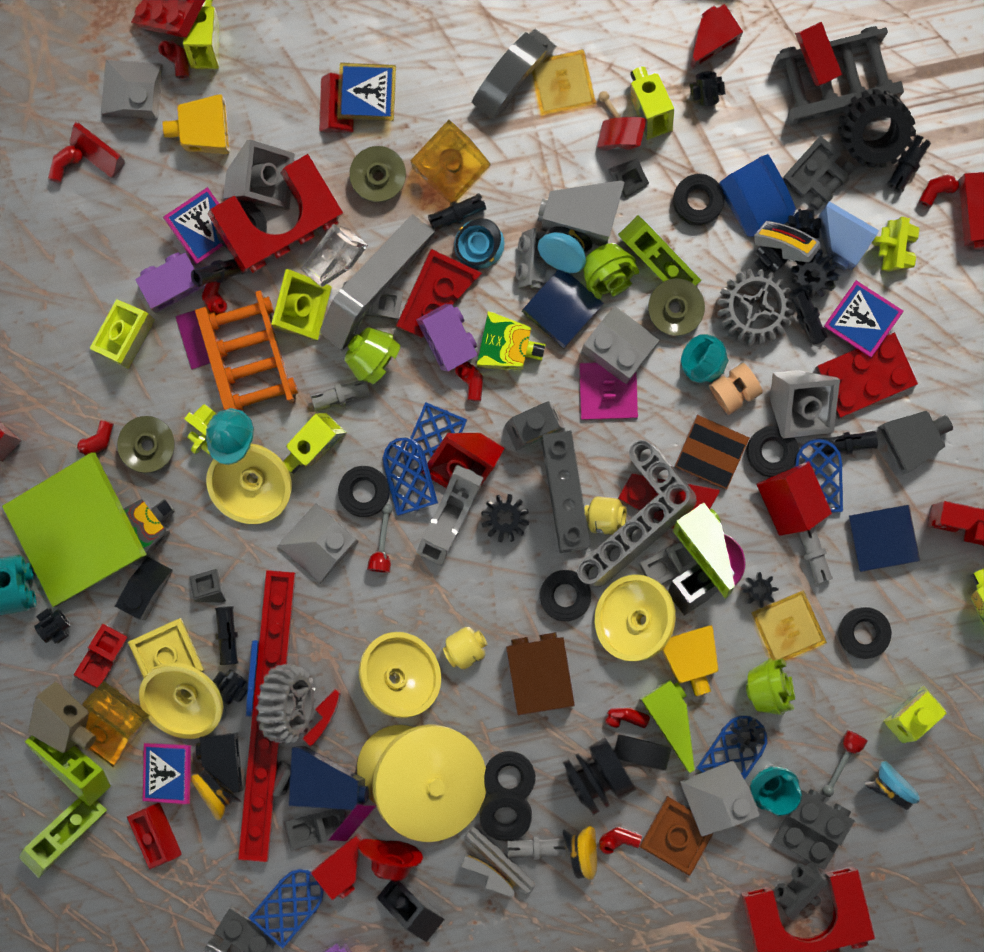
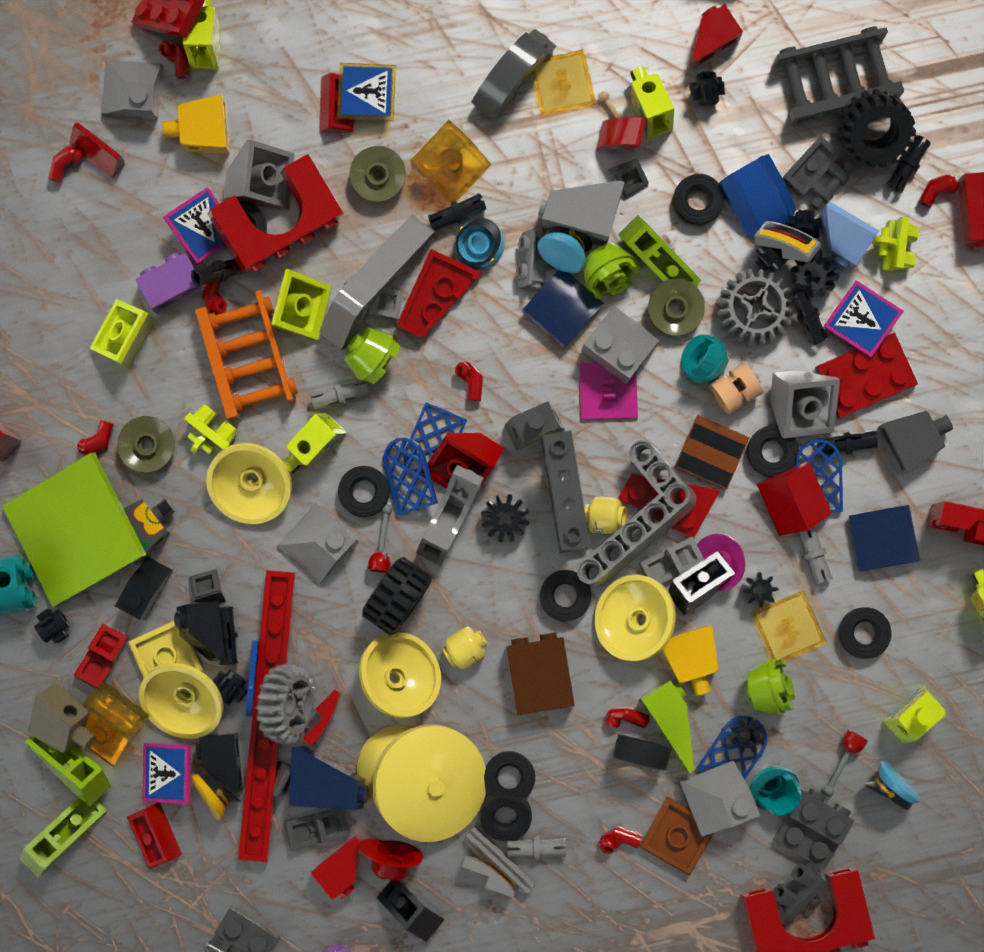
(192, 339): magenta sticker -> none
(201, 628): none -> black slope
(229, 436): teal piece -> none
(266, 901): blue window -> none
(334, 255): clear slope -> none
(351, 823): magenta sticker -> none
(396, 596): none -> black tyre
(447, 336): medium lavender brick -> none
(507, 344): torso -> none
(582, 852): yellow piece -> none
(598, 776): black wheel -> none
(705, 541): slope -> none
(818, 54): red slope -> none

